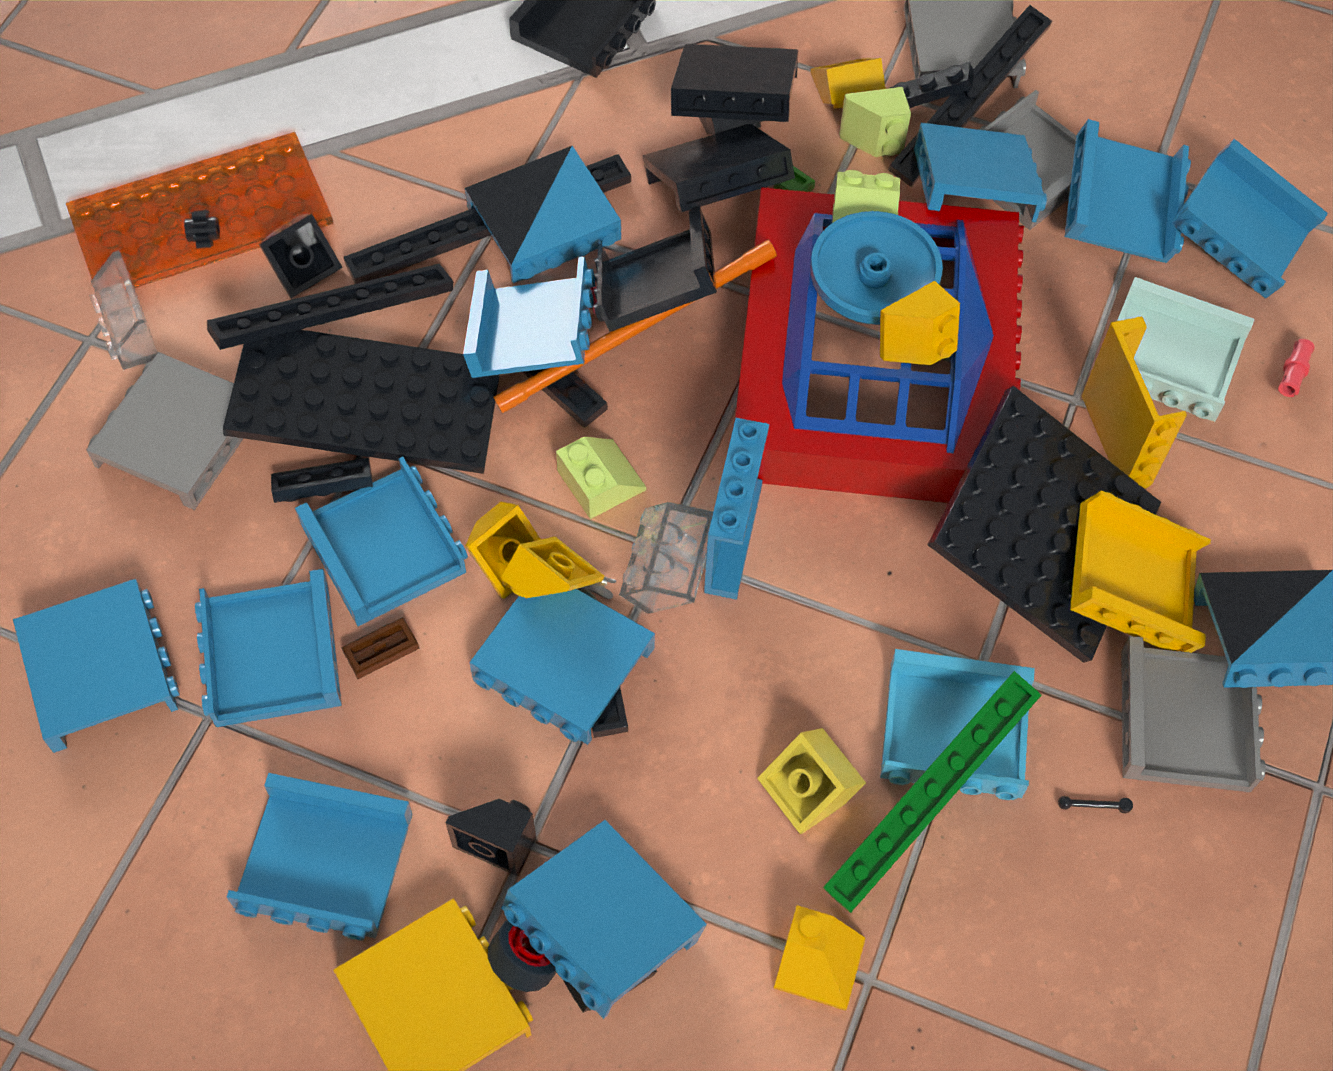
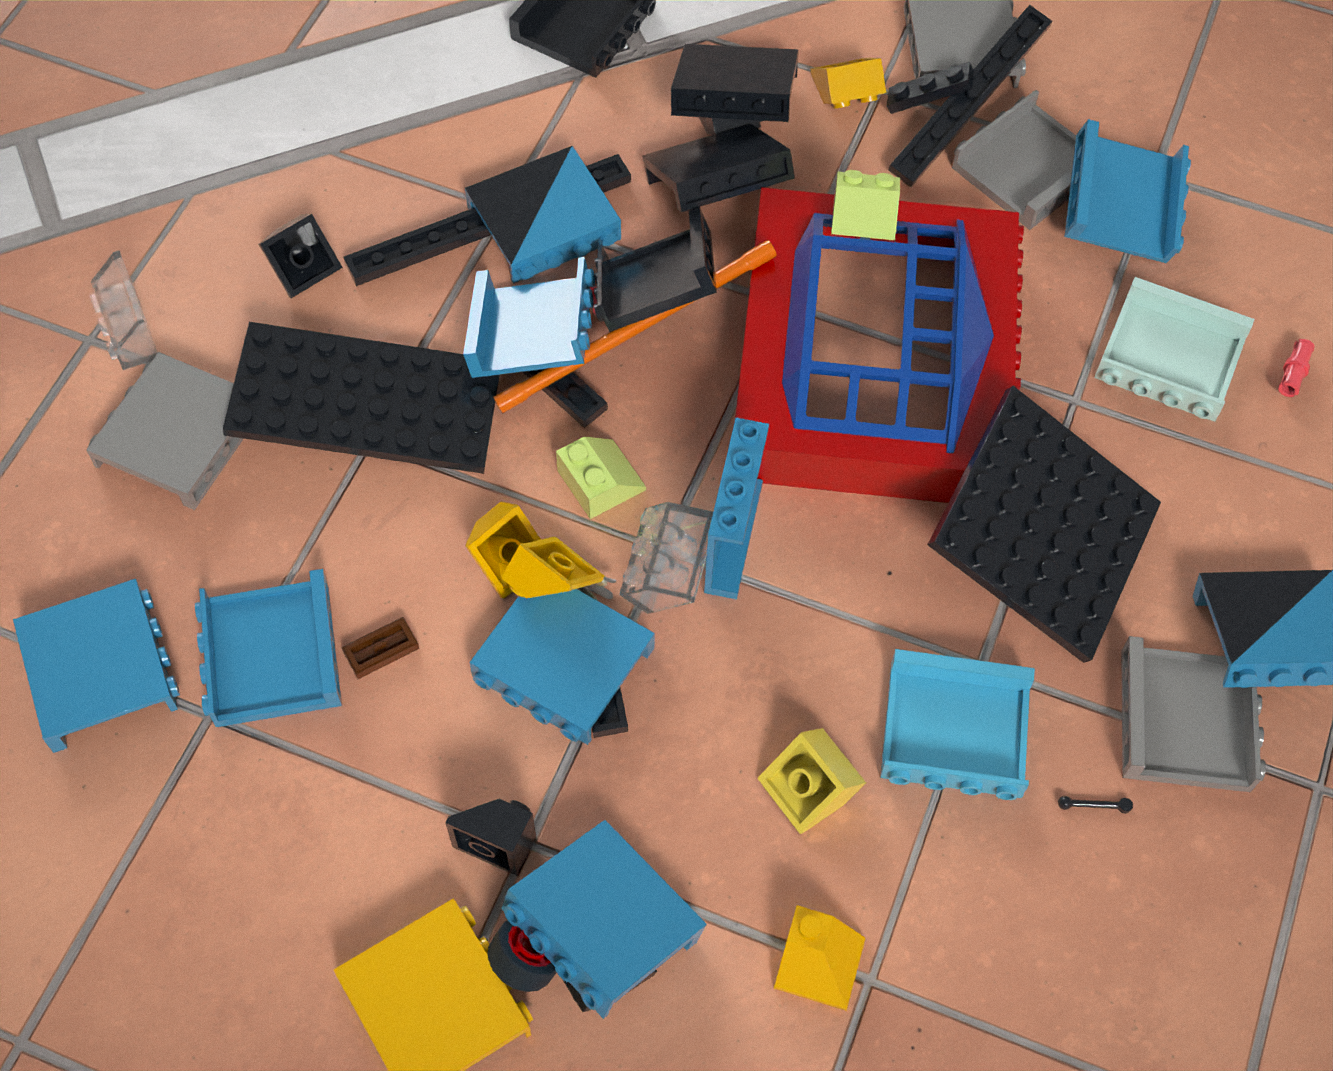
(202, 229): black gear -> none
(246, 189): clear orange plate -> none
(321, 480): black plate -> none
(323, 857): dark azure panel -> none
(328, 306): black plate -> none
(384, 544): dark azure panel -> none
(801, 182): bright green tile -> none
(872, 263): dark azure dish -> none
(876, 121): yellowish green slope -> none
(920, 327): yellow slope -> none
(931, 792): green plate -> none
(977, 166): dark azure panel -> none
(1123, 409): yellow panel -> none
(1136, 572): yellow panel -> none
(1248, 218): dark azure panel -> none

